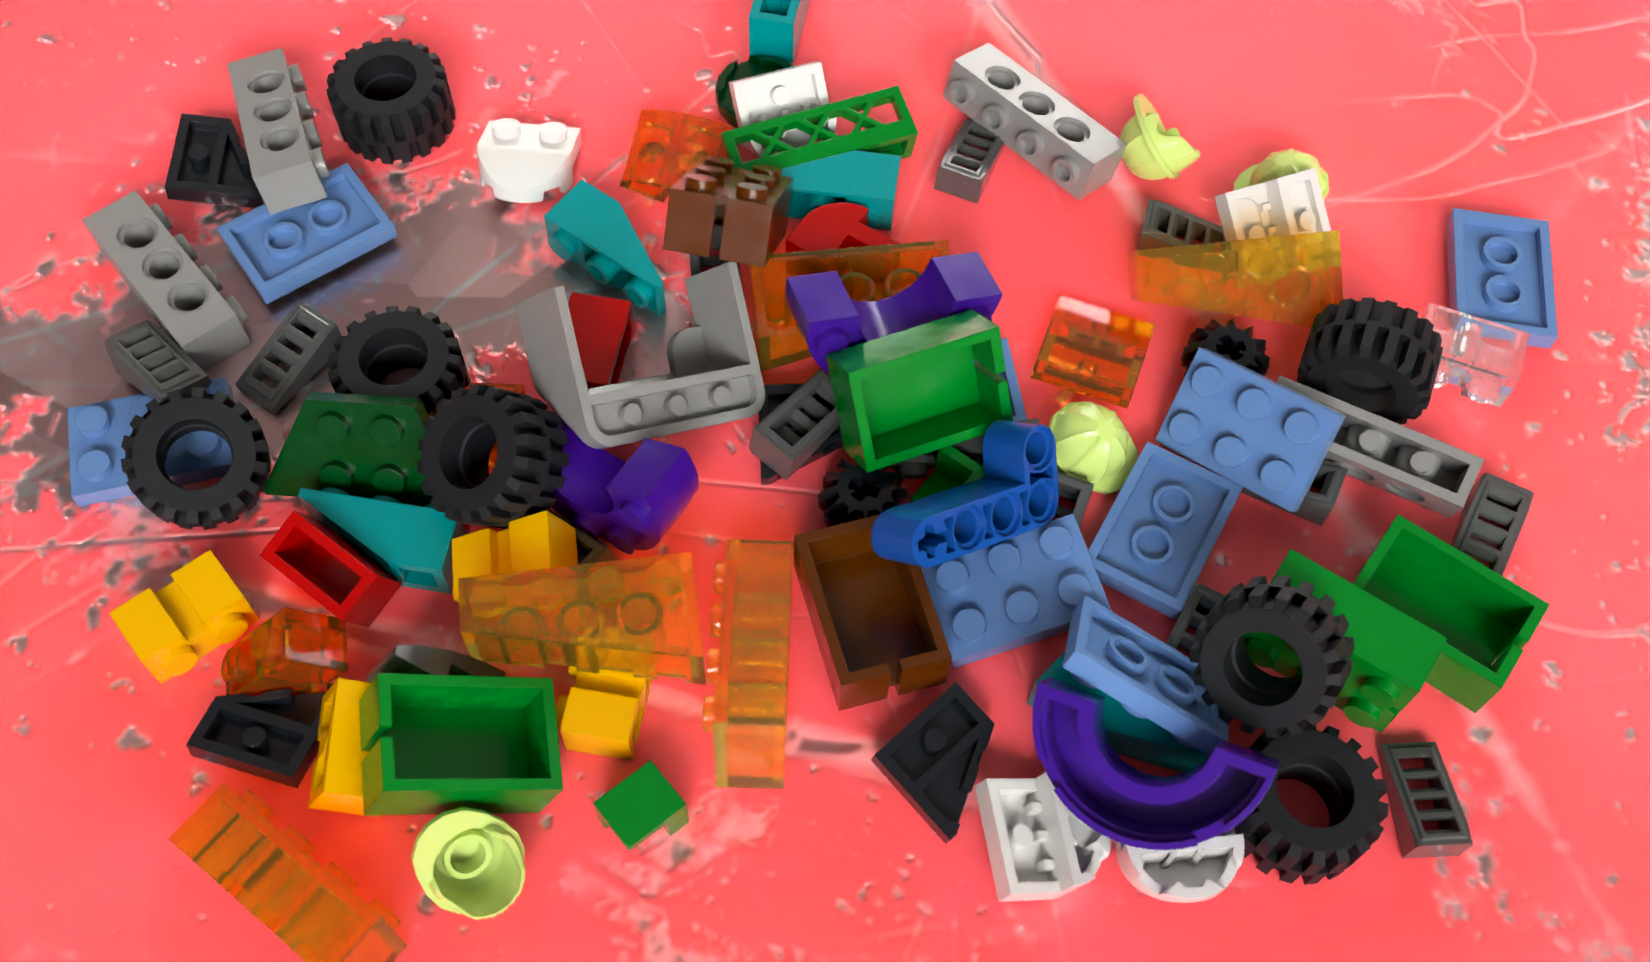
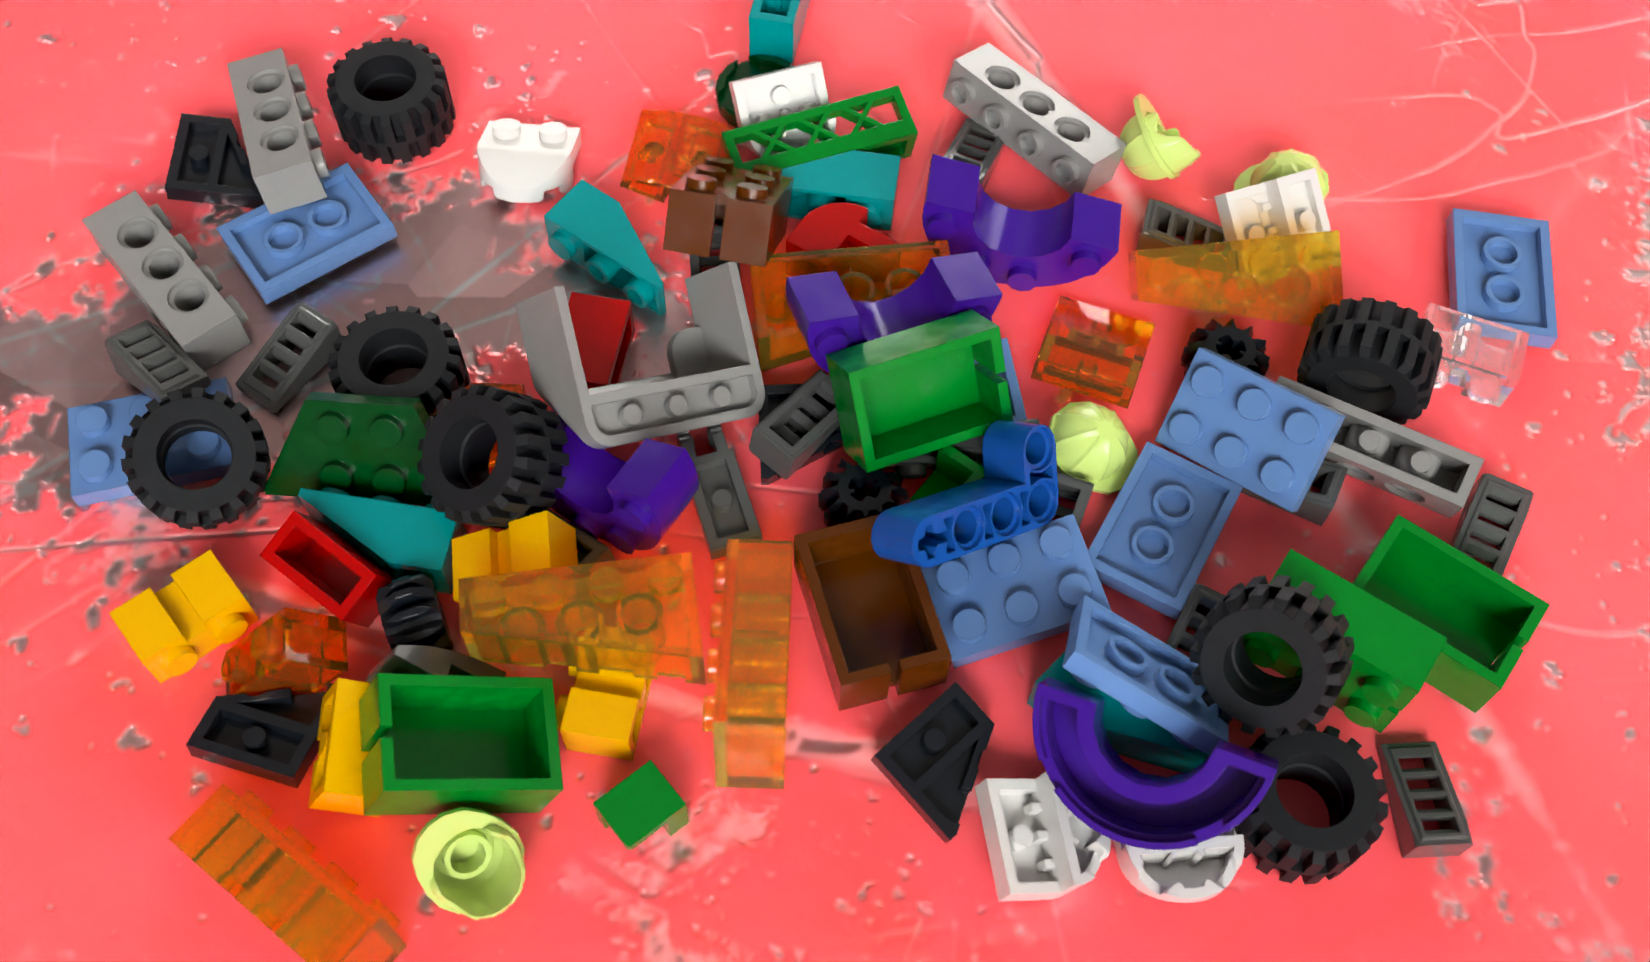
(413, 613): none -> black gear
(722, 496): none -> dark grey hinge
(1017, 244): none -> dark purple brick

